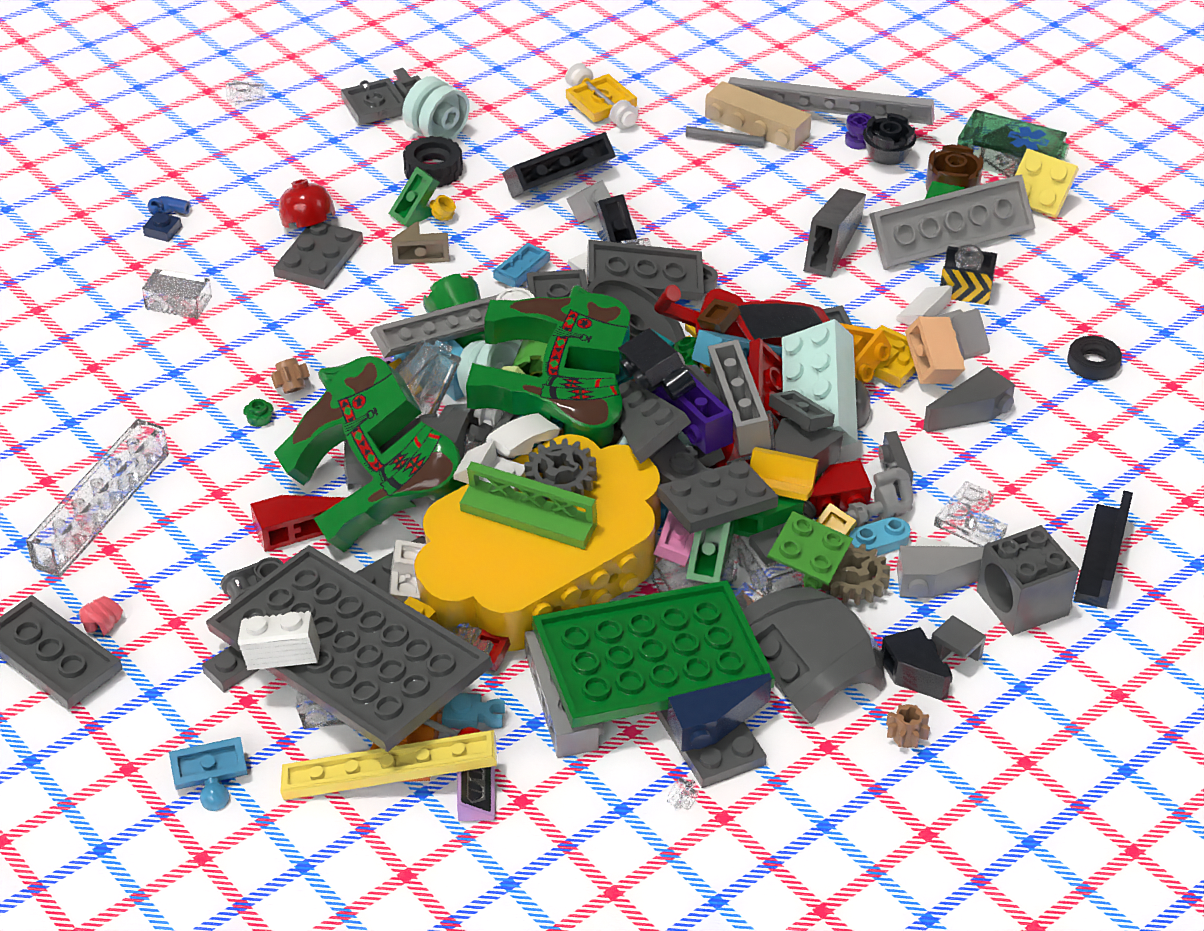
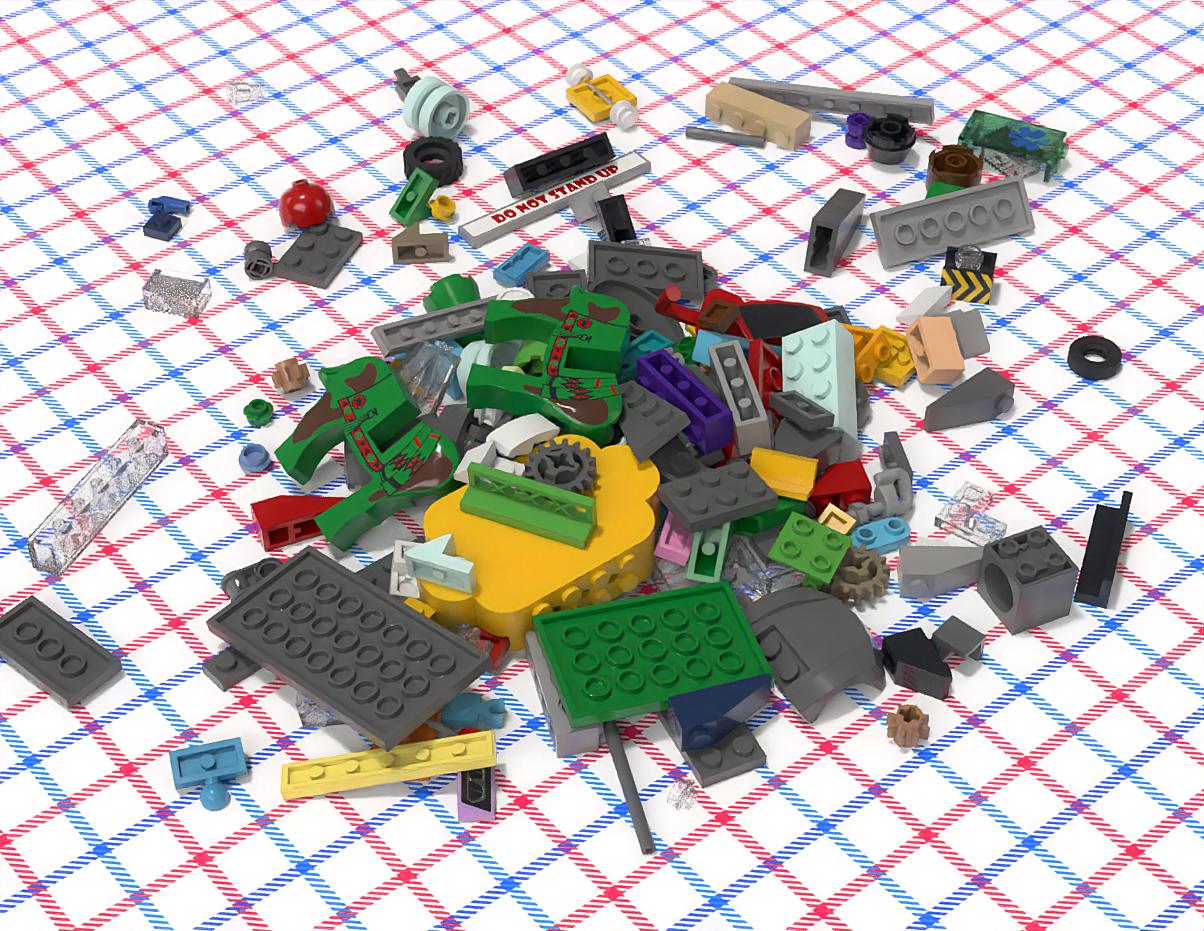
(100, 612): coral arm -> none
(254, 458): none -> medium blue plate
(258, 260): none -> dark grey wheel
(279, 640): white brick -> none
(374, 102): dark grey plate -> none
(436, 563): none -> light aqua slope
(550, 199): none -> tile
(629, 788): none -> dark grey piece
(655, 365): black hinge -> none
(1046, 181): light yellow plate -> none

